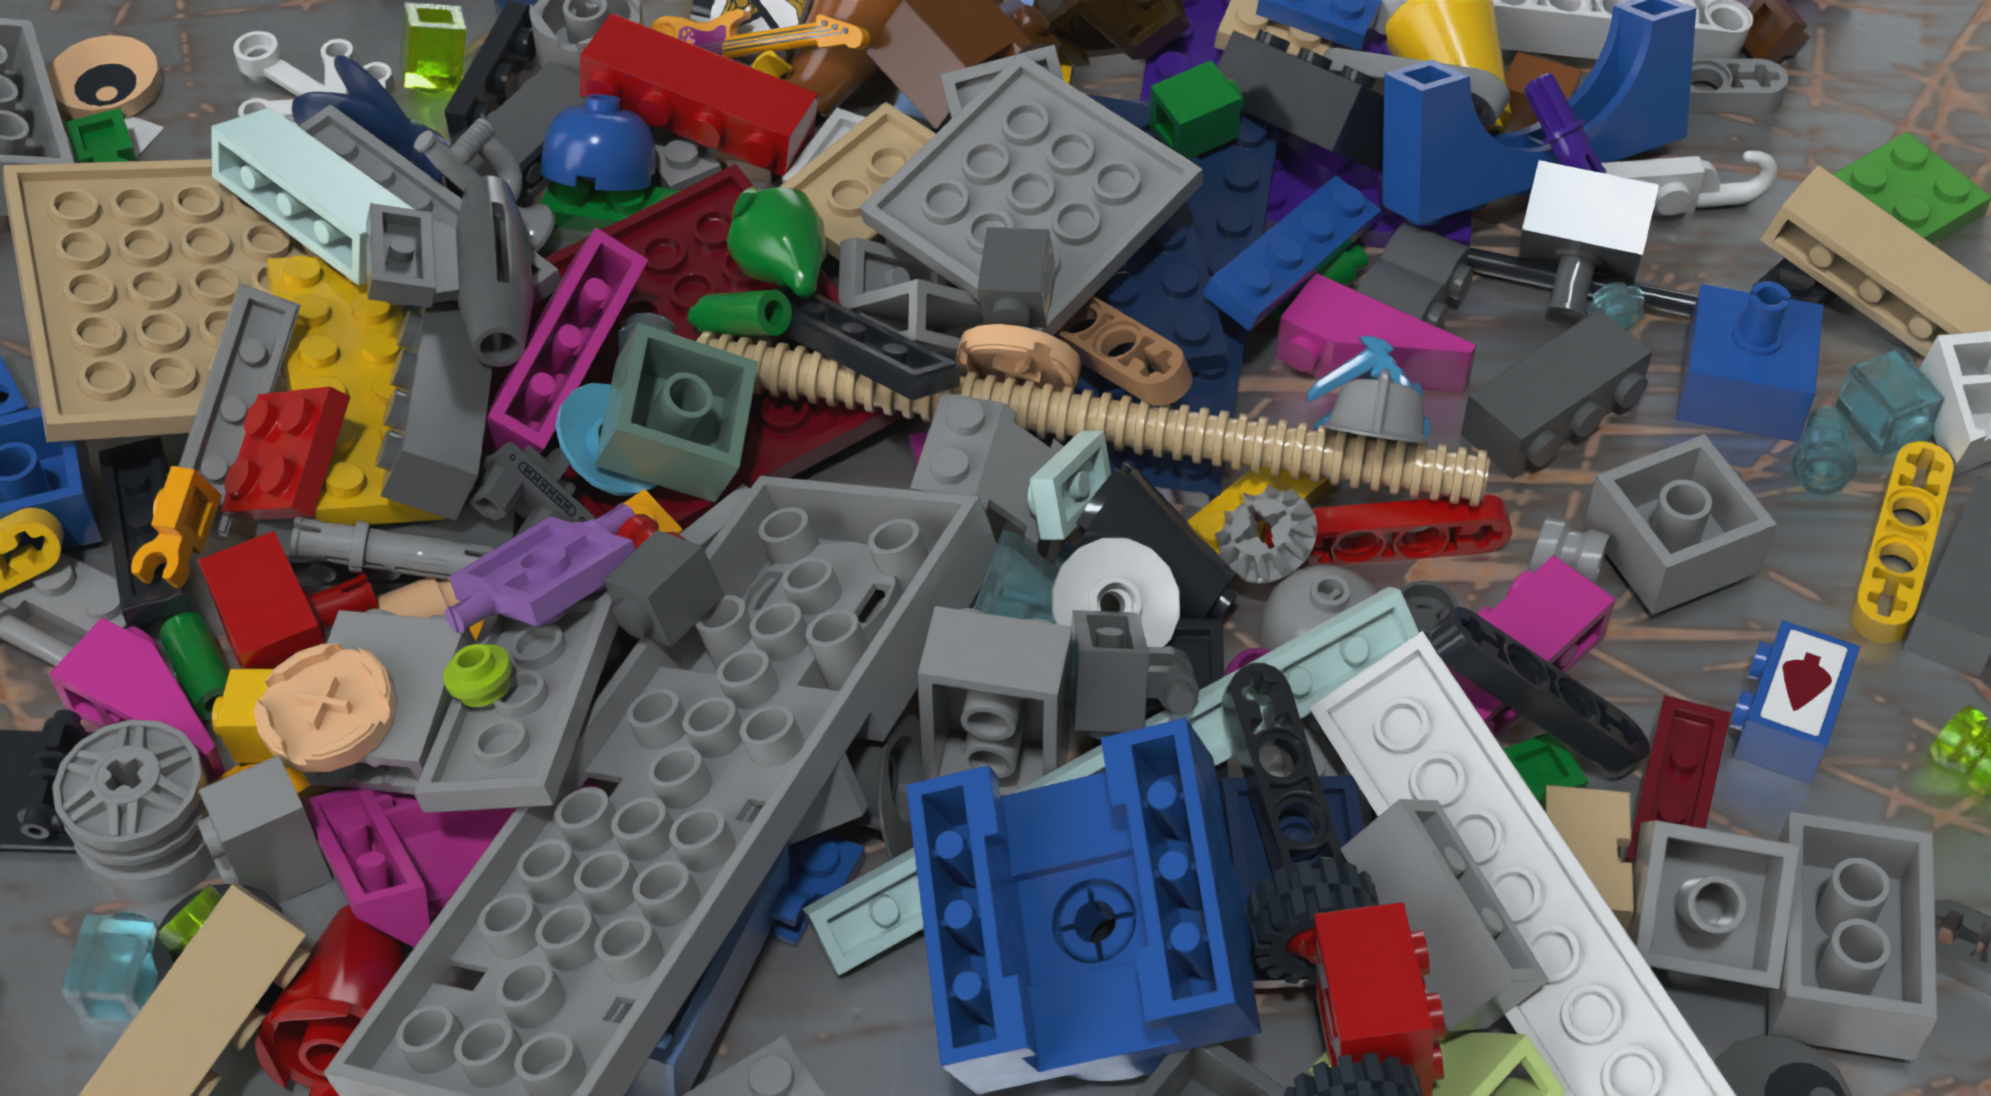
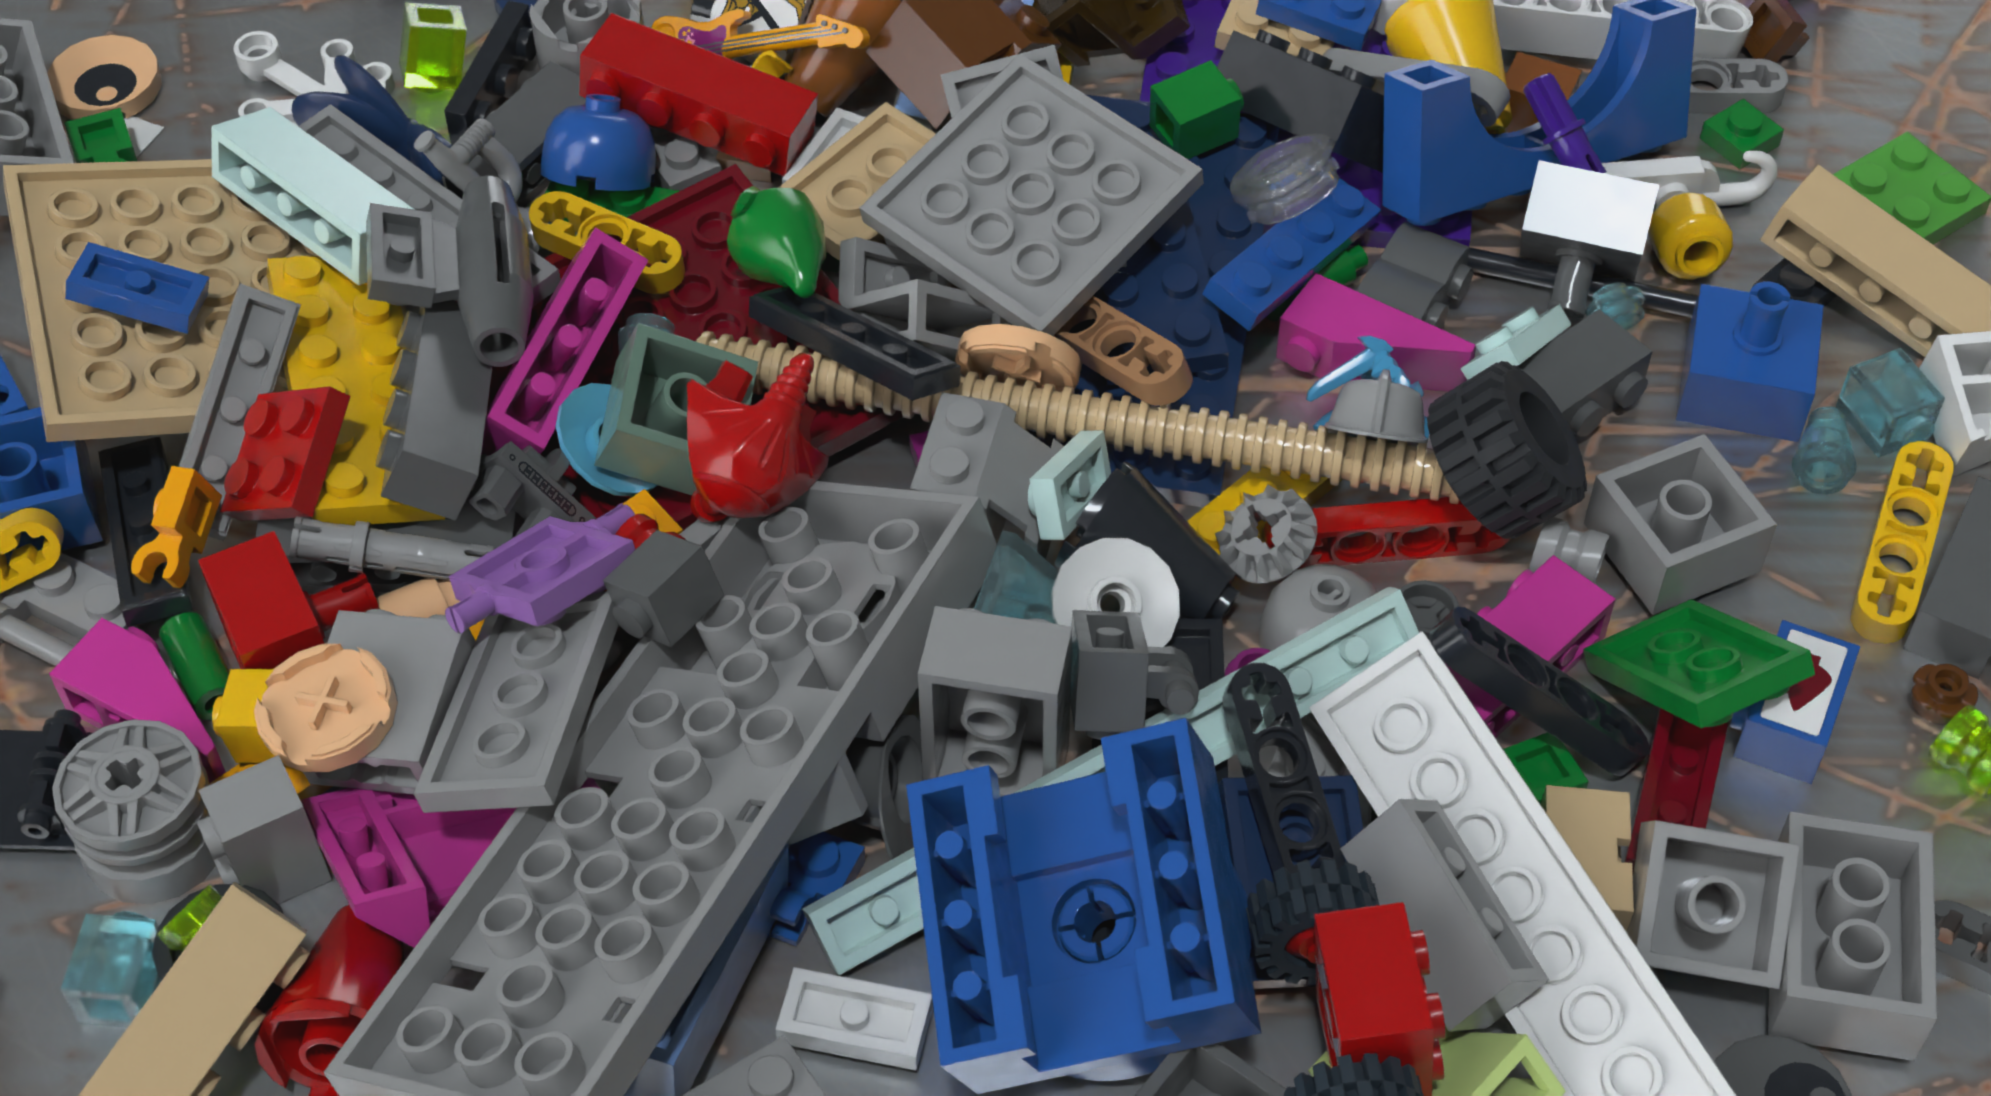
(137, 287): none -> blue plate
(478, 674): lime plate -> none
(585, 216): none -> yellow beam
(742, 313): green cylinder -> none
(755, 455): none -> red piece
(855, 1018): none -> white plate
(1016, 276): dark grey brick -> none
(1286, 178): none -> clear hat
(1506, 450): none -> black tyre
(1518, 339): none -> light aqua plate
(1690, 236): none -> yellow head
(1699, 663): none -> green plate
(1741, 130): none -> green plate
(1939, 704): none -> reddish brown plate

